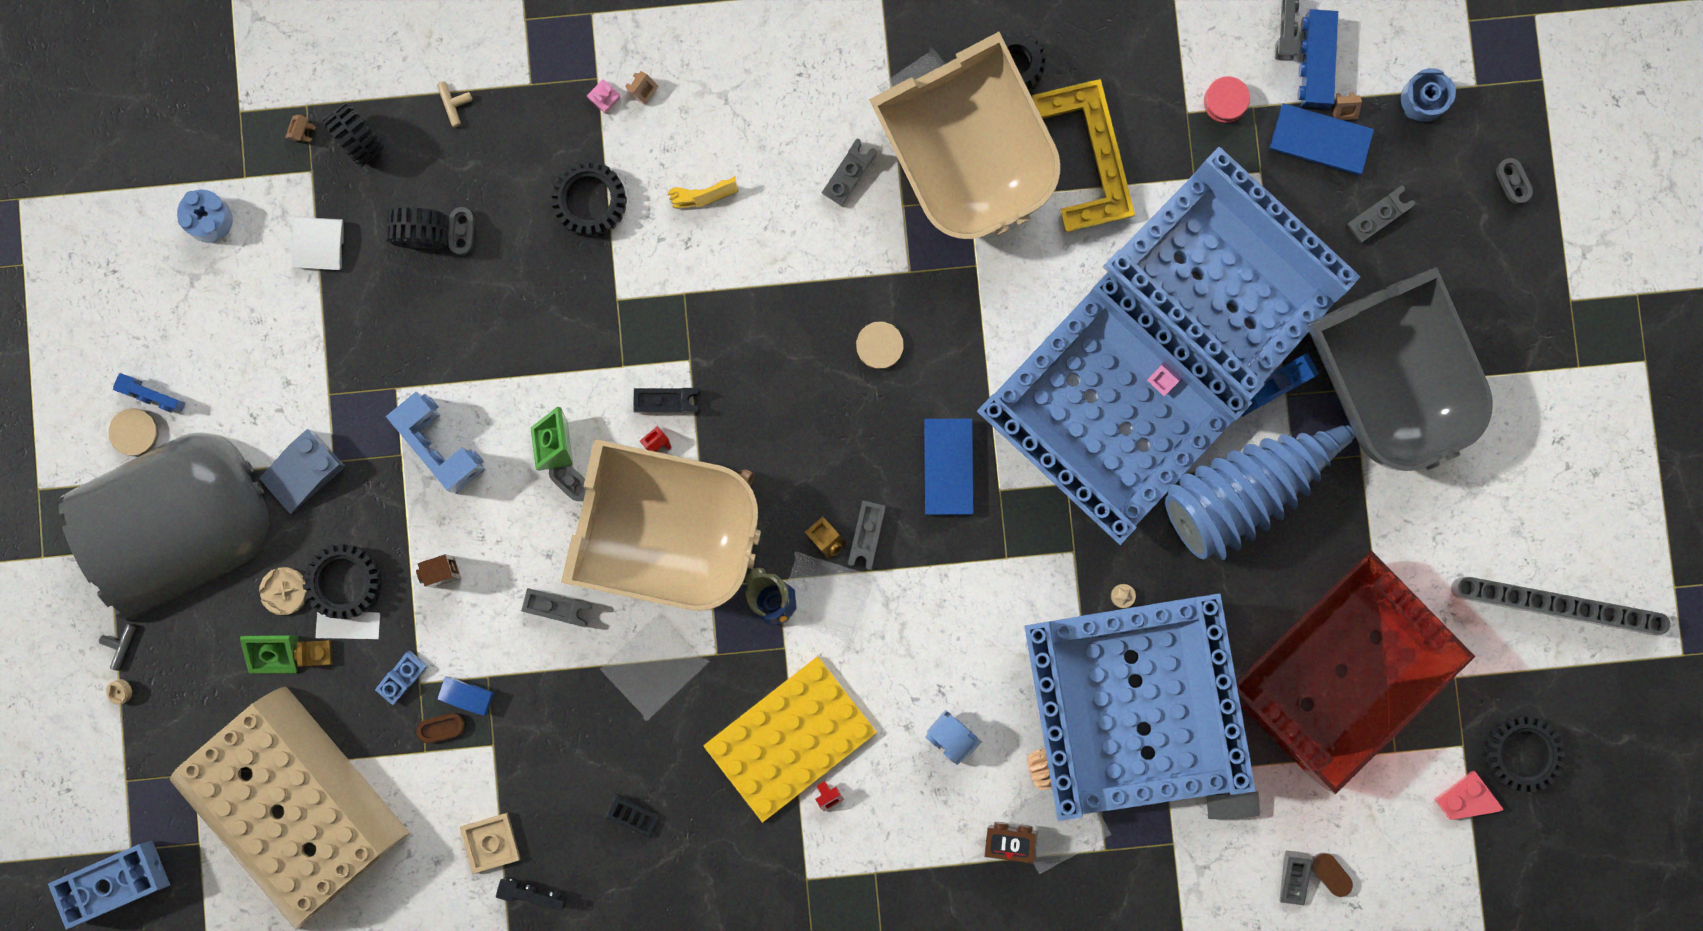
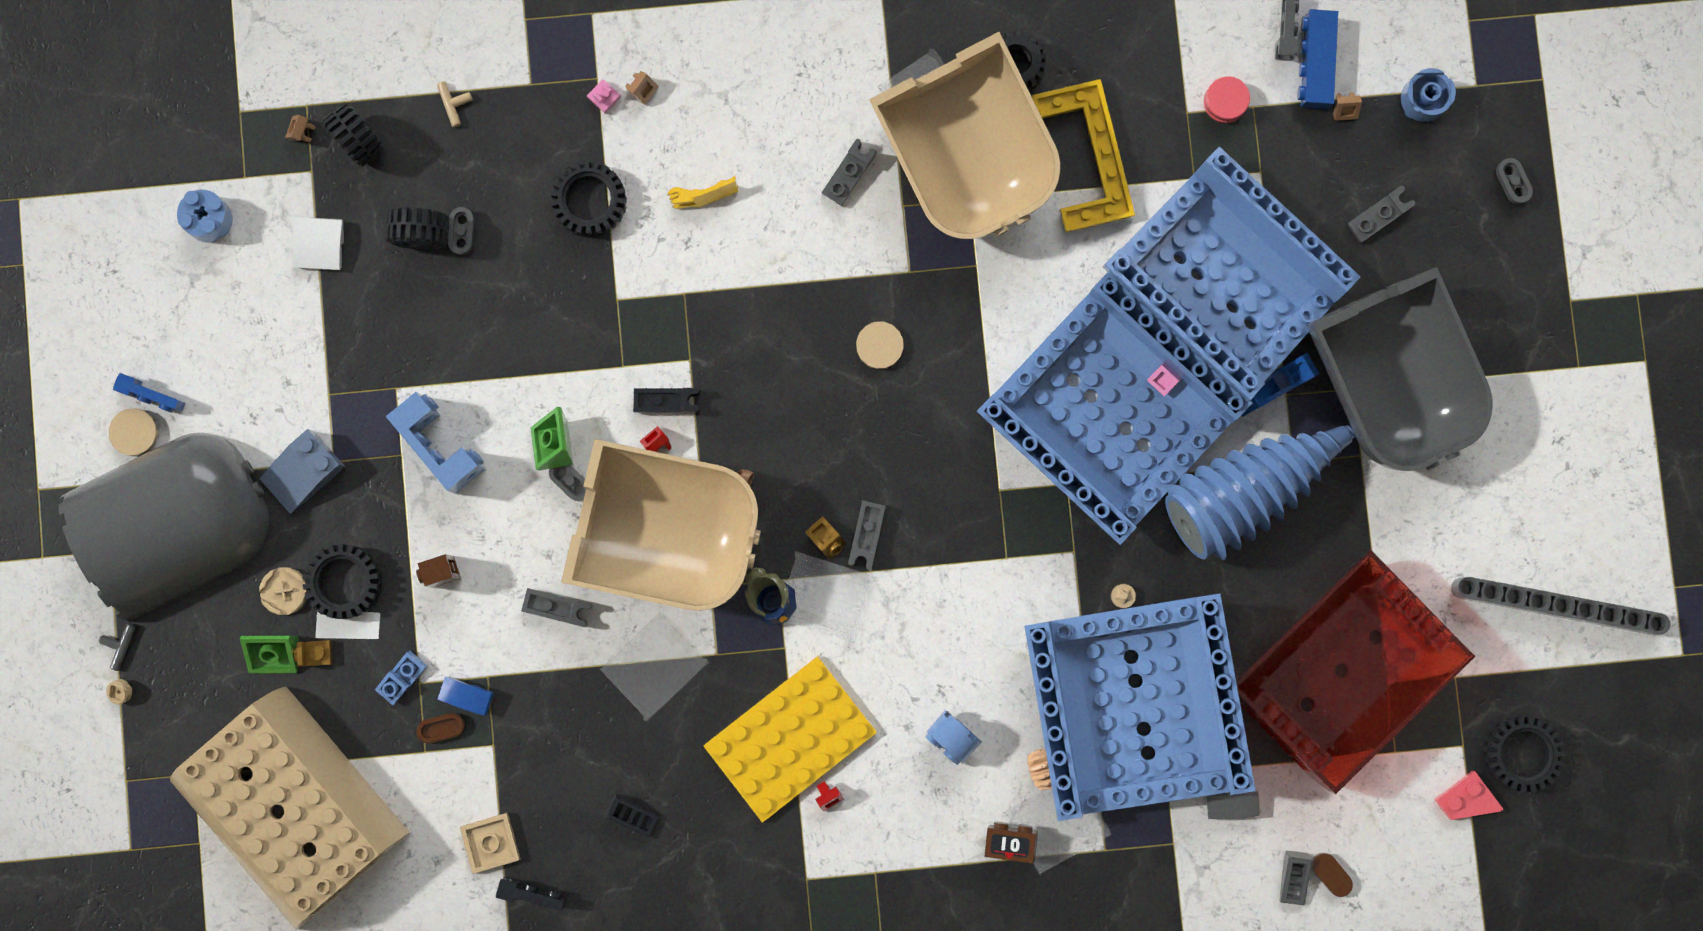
(130, 876): medium blue plate -> none
(948, 466): blue tile -> none
(1321, 139): blue tile -> none

